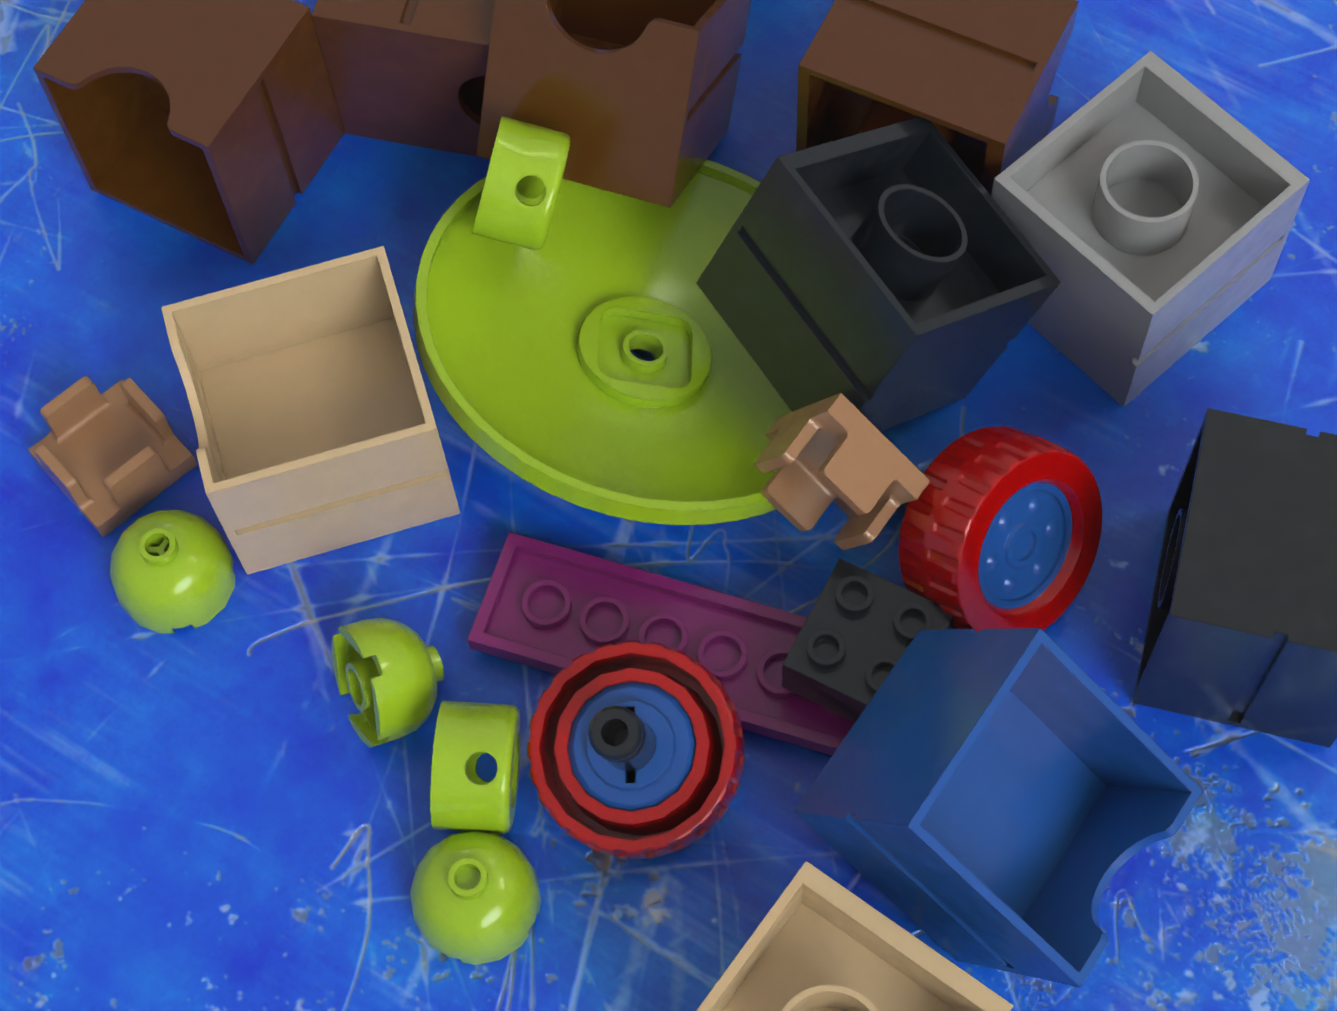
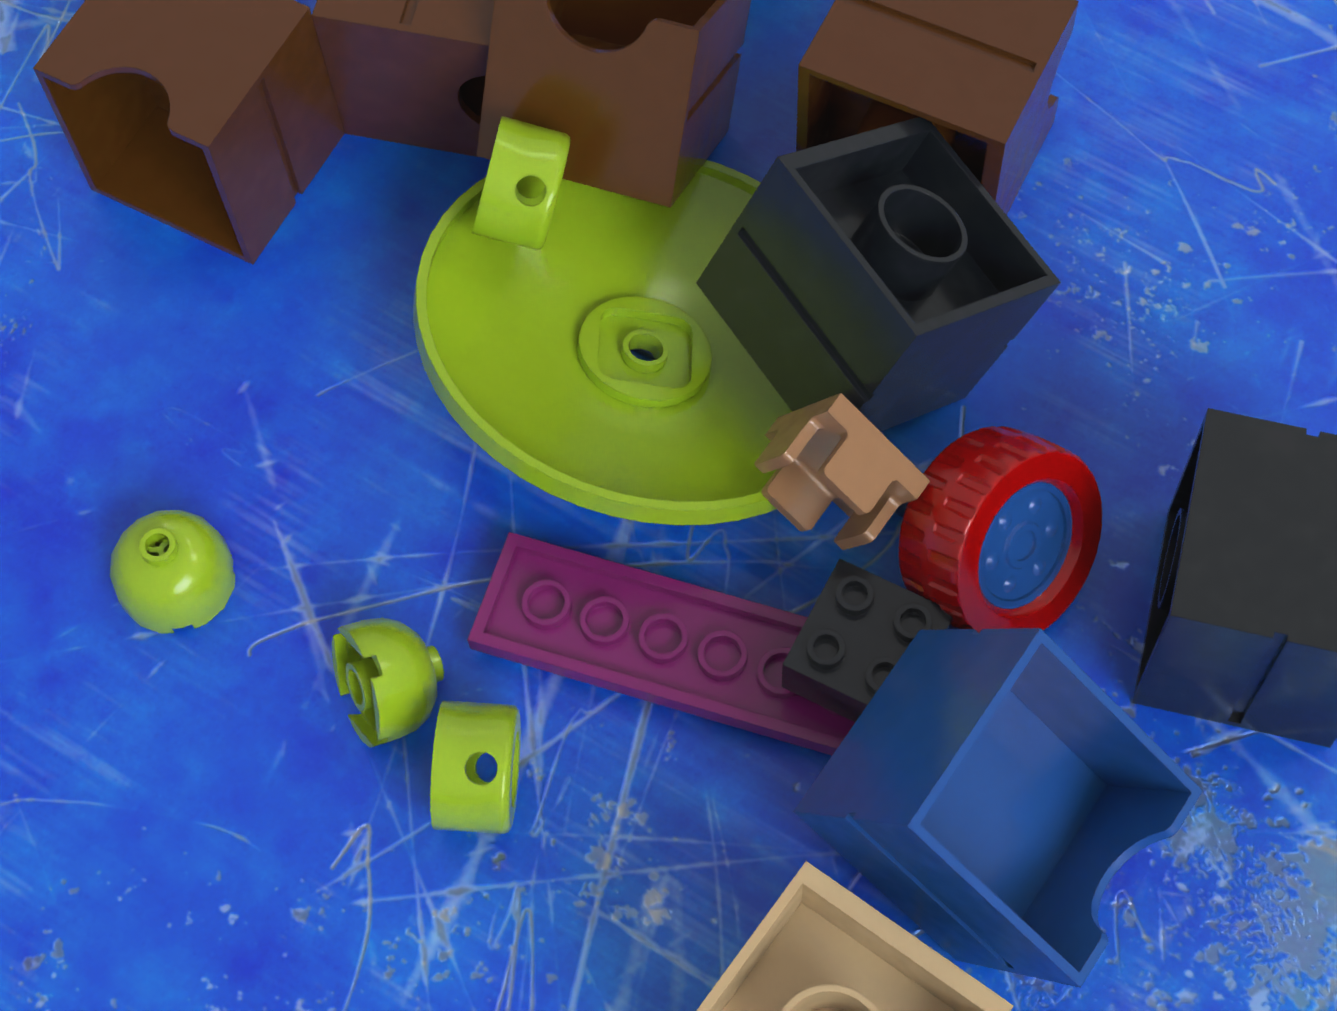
(109, 450): medium nougat panel -> none
(310, 410): tan piece -> none
(475, 896): lime cylinder -> none
(636, 750): red wheel -> none
(1151, 222): light grey piece -> none

